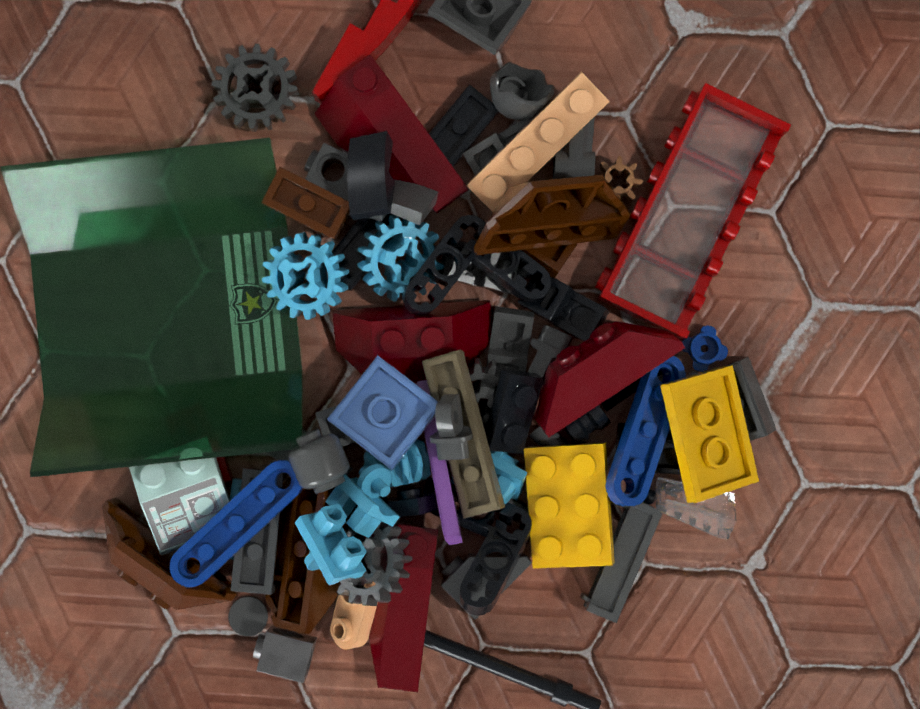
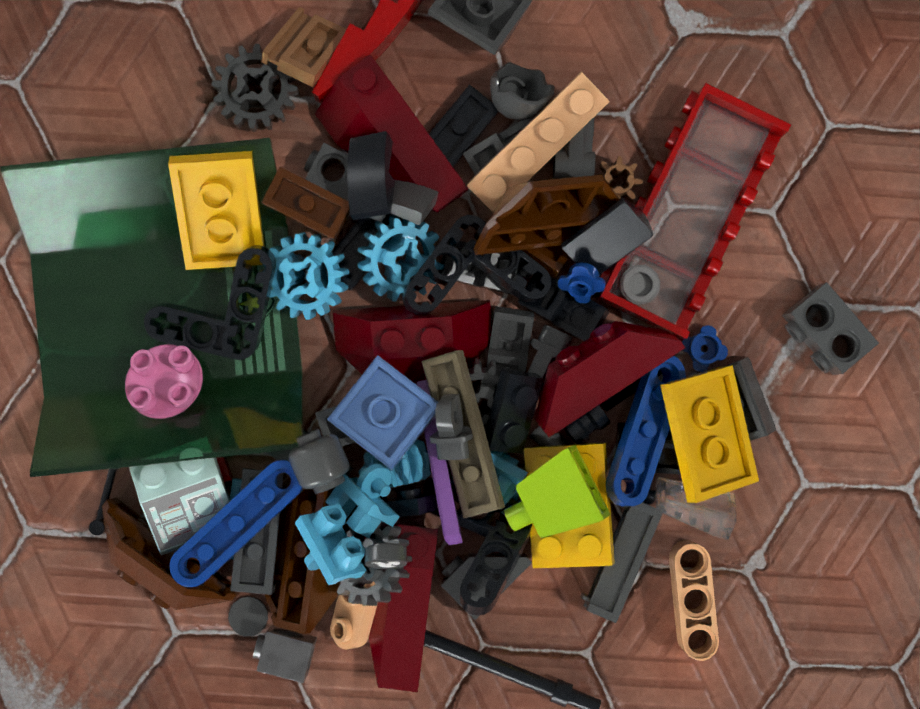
(98, 526): none -> black hinge
(163, 380): none -> bright pink dish
(216, 208): none -> yellow plate
(222, 326): none -> black beam
(303, 46): none -> medium nougat plate
(385, 556): none -> dark grey tile
(558, 497): none -> lime torso
(582, 282): none -> blue plate
(609, 236): none -> black slope
(639, 284): none -> light grey tile
(703, 616): none -> light nougat beam
(836, 321): none -> dark grey brick

